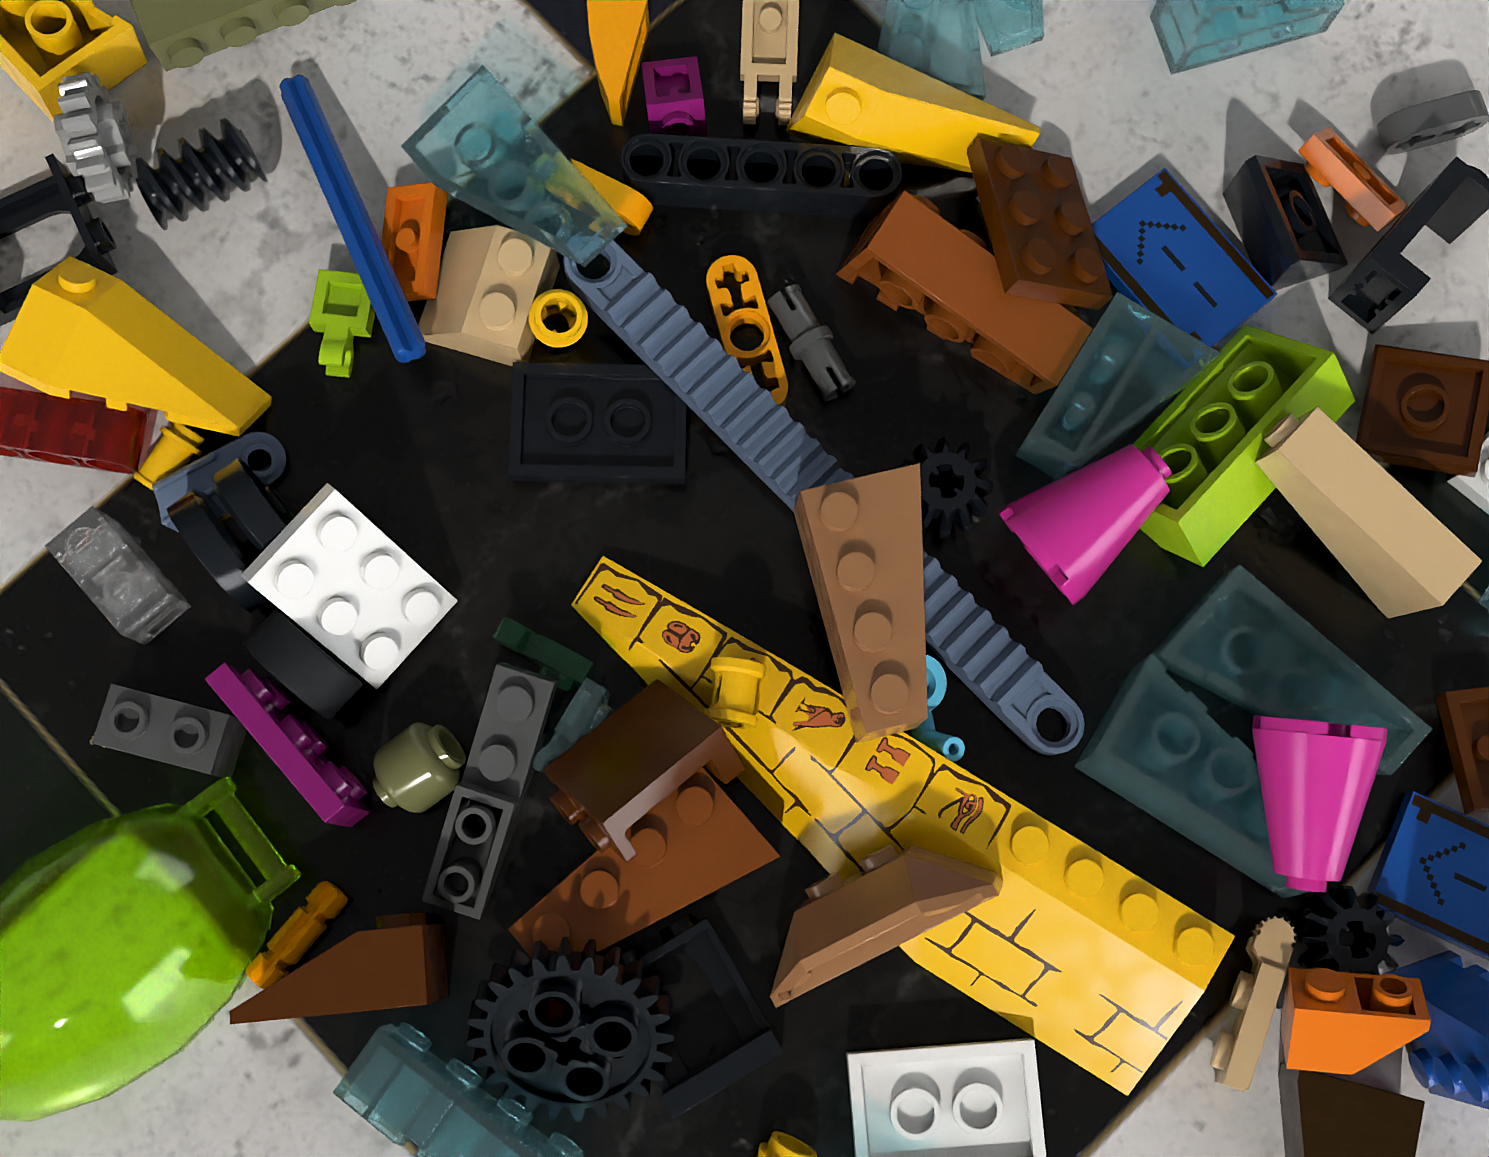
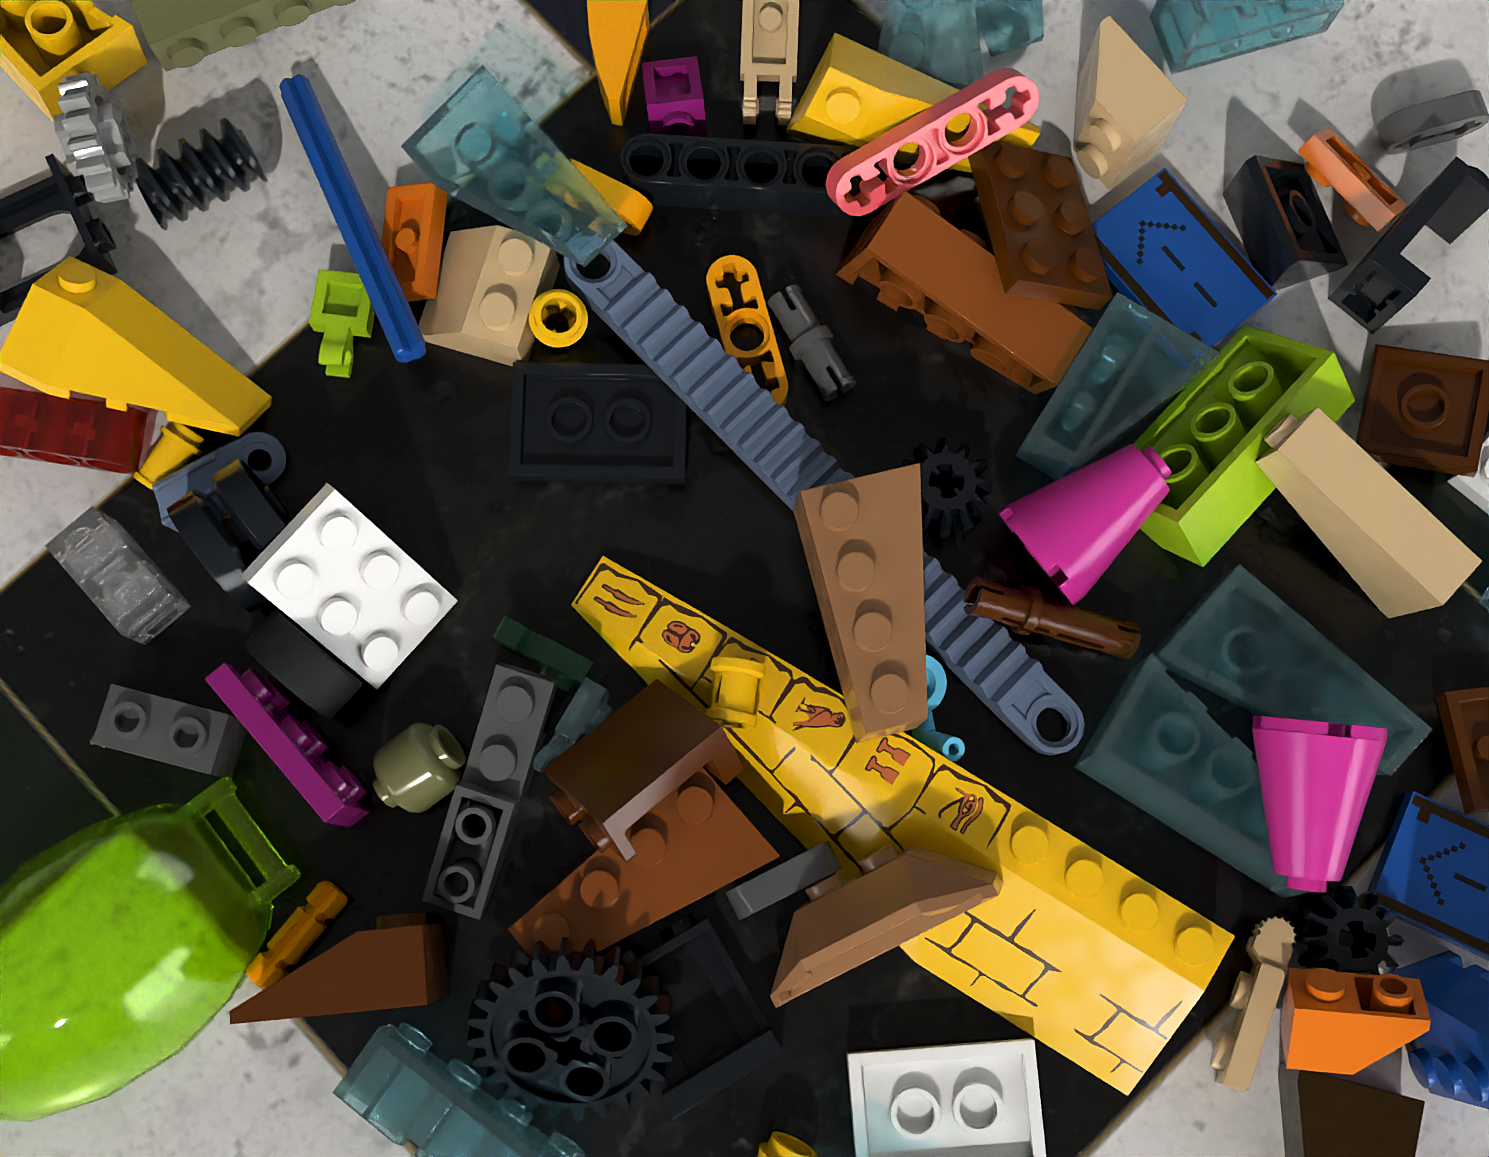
(783, 880): none -> dark grey beam
(929, 133): none -> coral beam
(1032, 612): none -> reddish brown pin
(1121, 106): none -> tan slope

